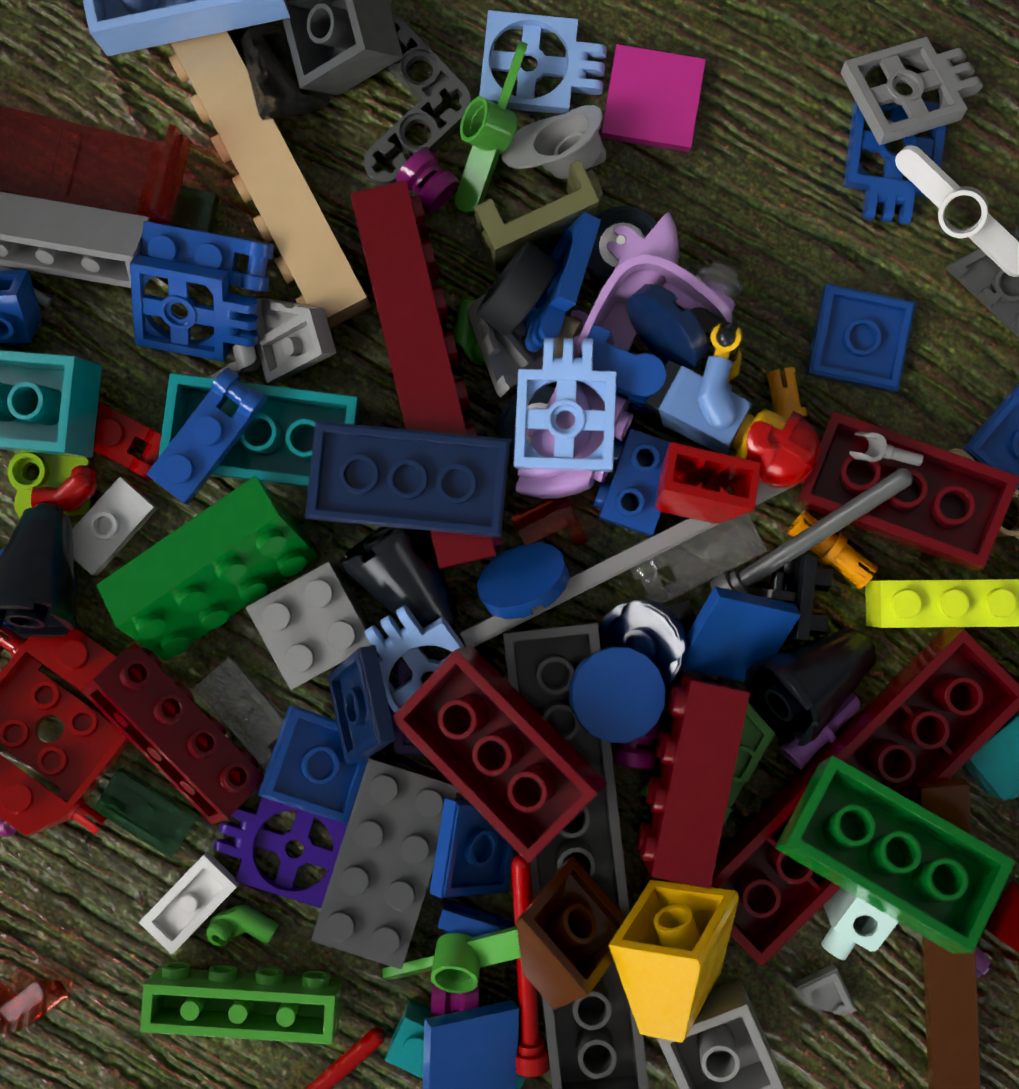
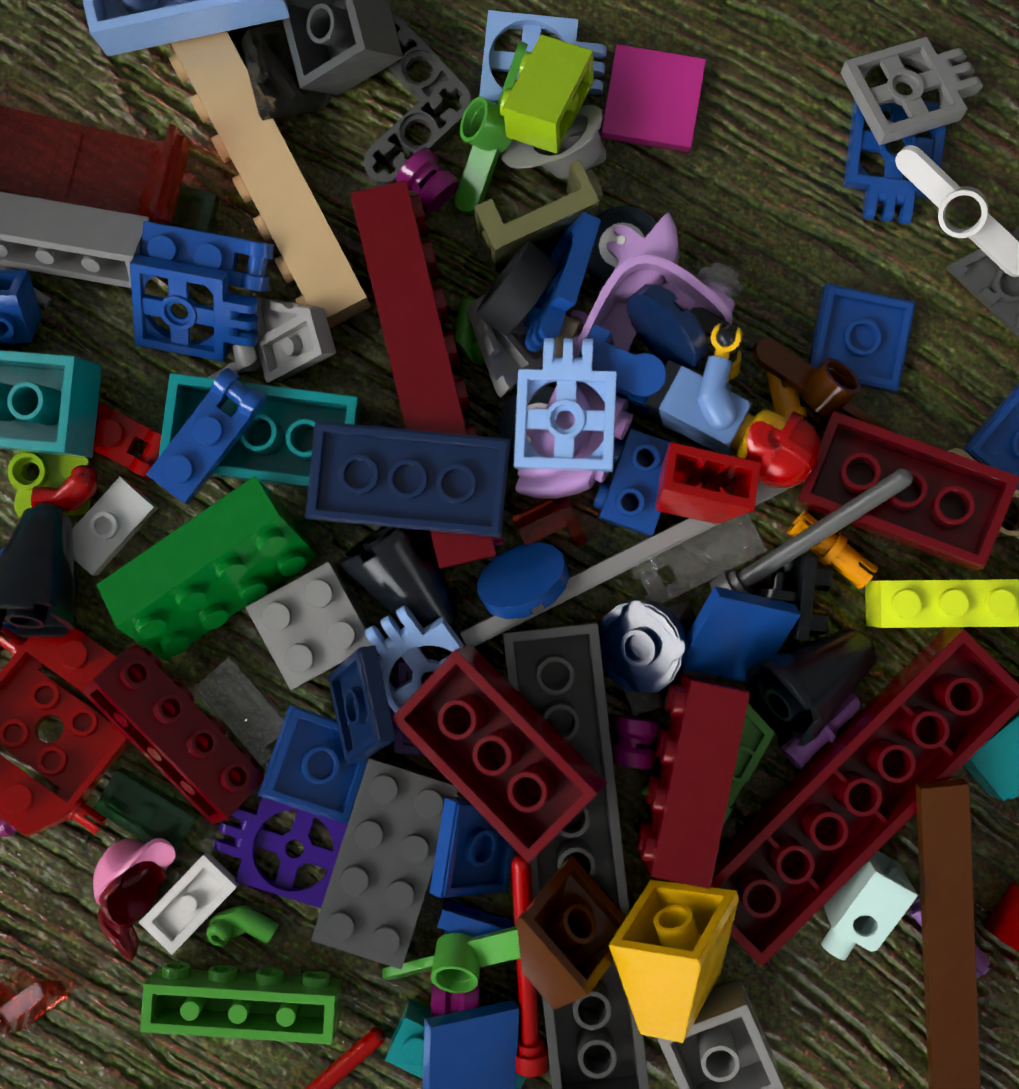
(127, 887): none -> dark red hair
(547, 93): none -> lime brick
(617, 694): blue tile -> none
(823, 389): none -> reddish brown piece
(825, 991): light grey tile -> none
(880, 449): light grey hand -> none
(896, 856): green brick -> none

